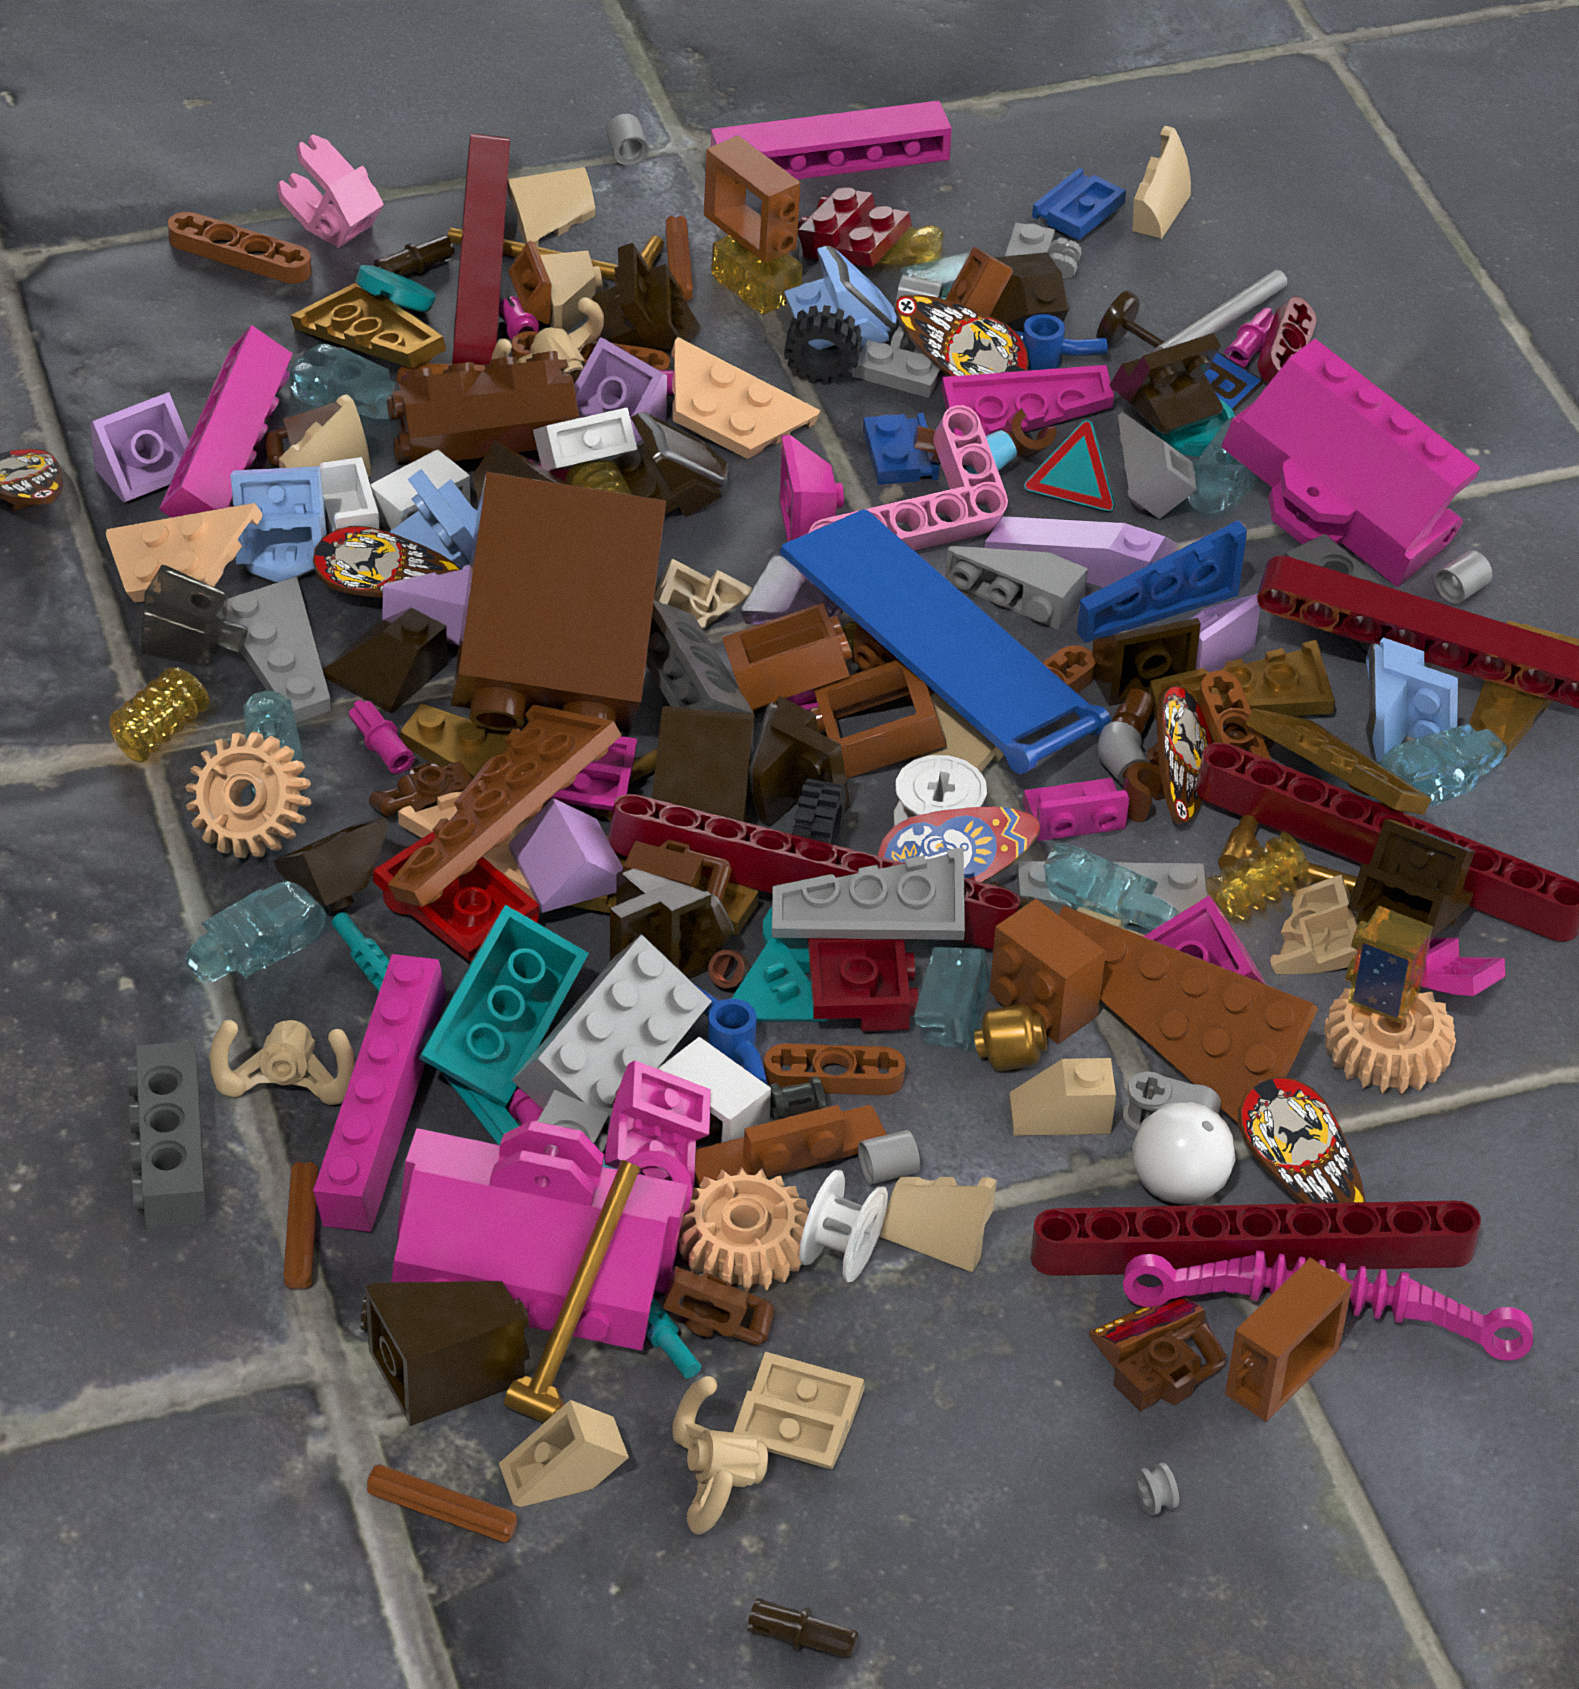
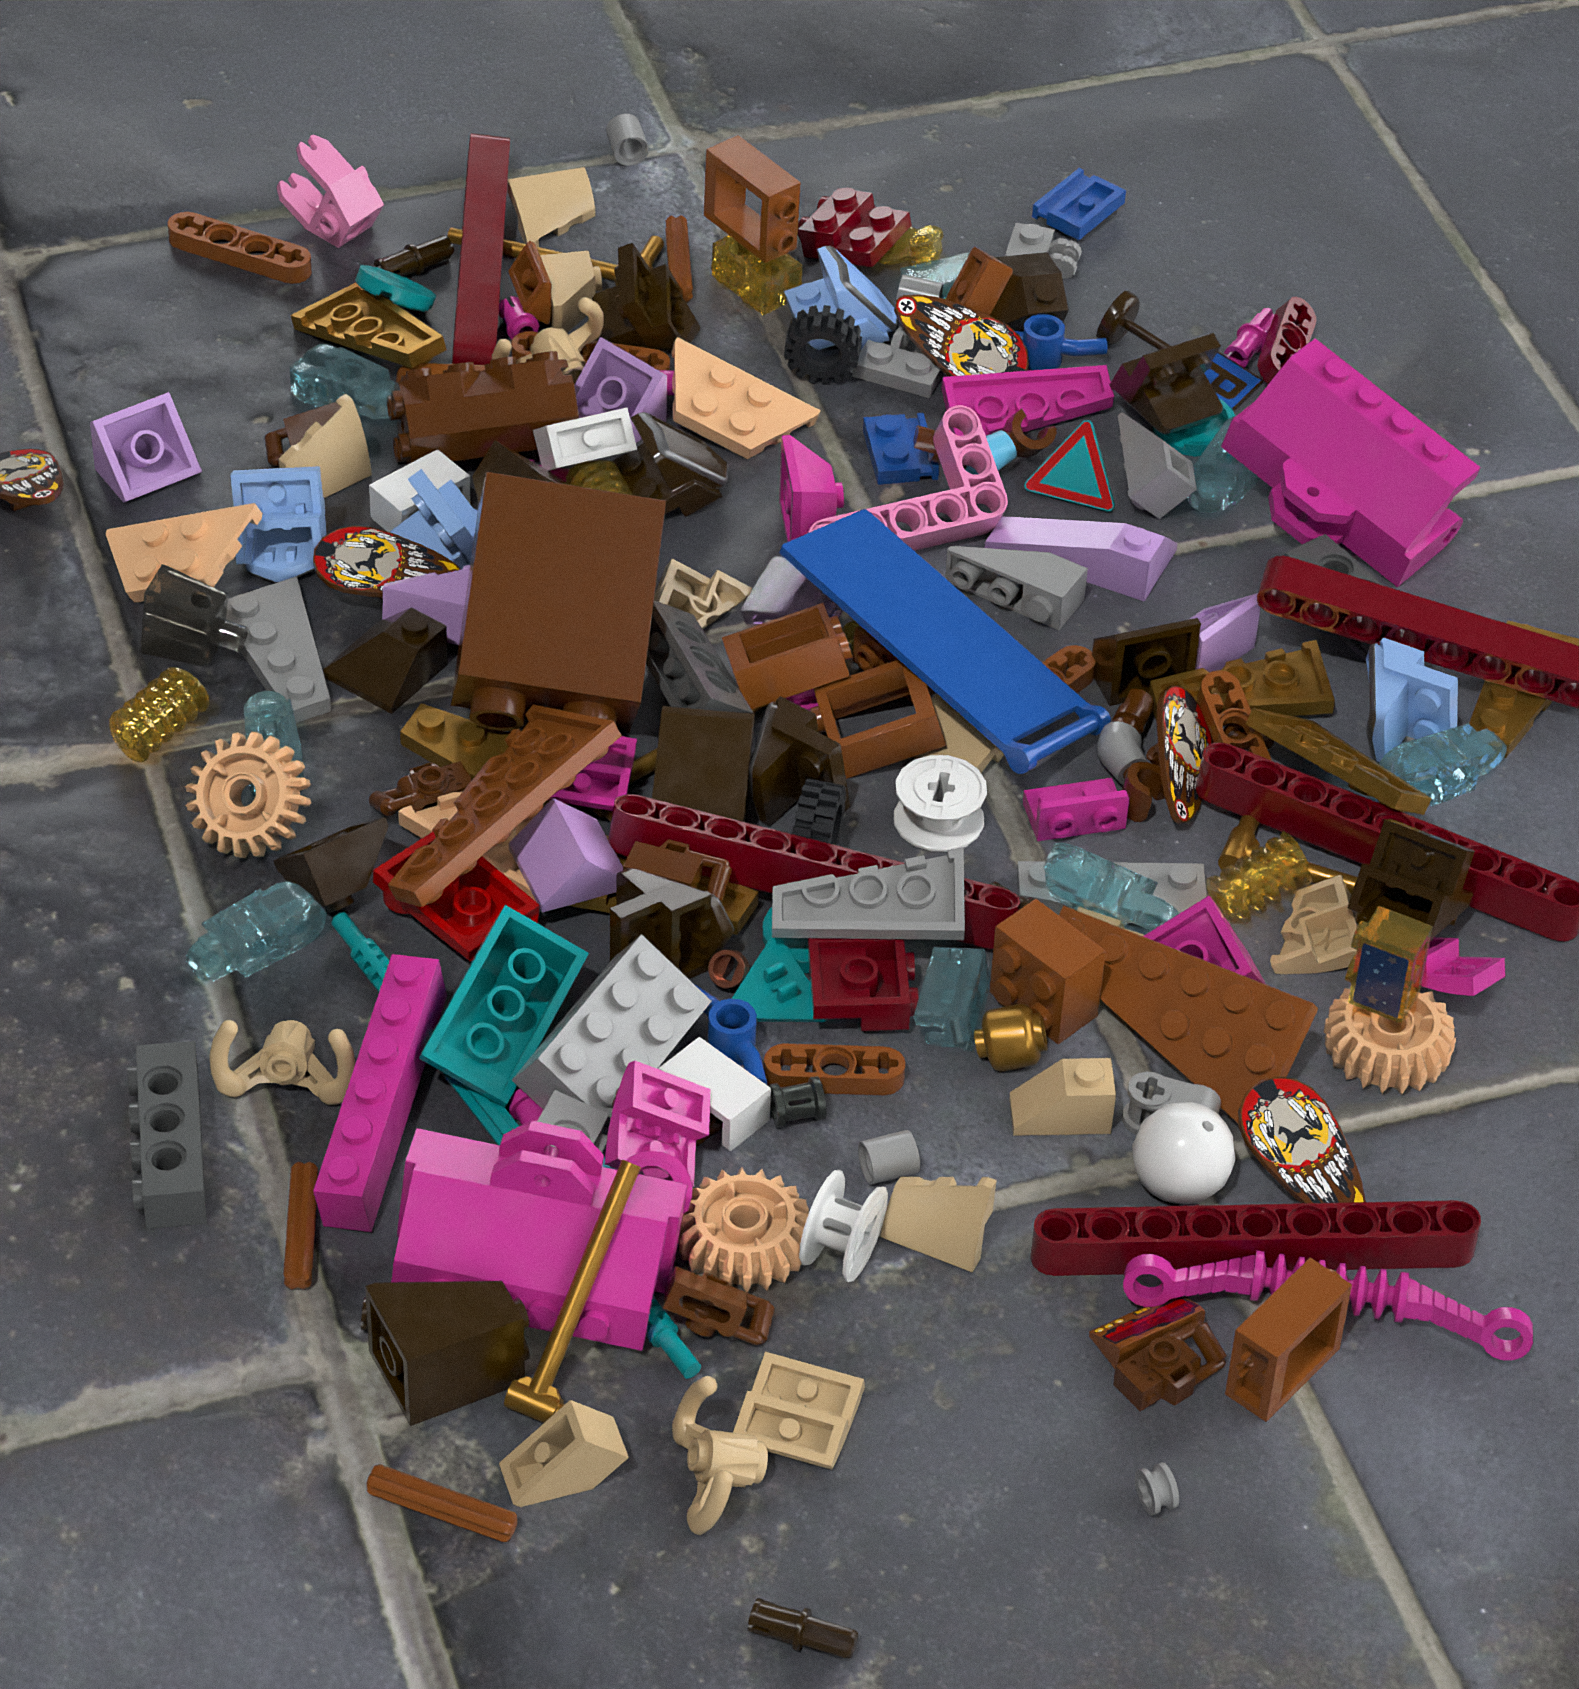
(229, 425): dark pink brick -> none
(348, 494): white panel -> none
(381, 736): dark pink axle -> none
(791, 1143): dark orange bracket -> none
(850, 139): dark pink brick -> none
(990, 838): shield -> none
(1163, 188): tan slope -> none
(1171, 586): blue wing -> none
(1231, 309): light grey piece -> none
(1463, 577): light grey beam -> none

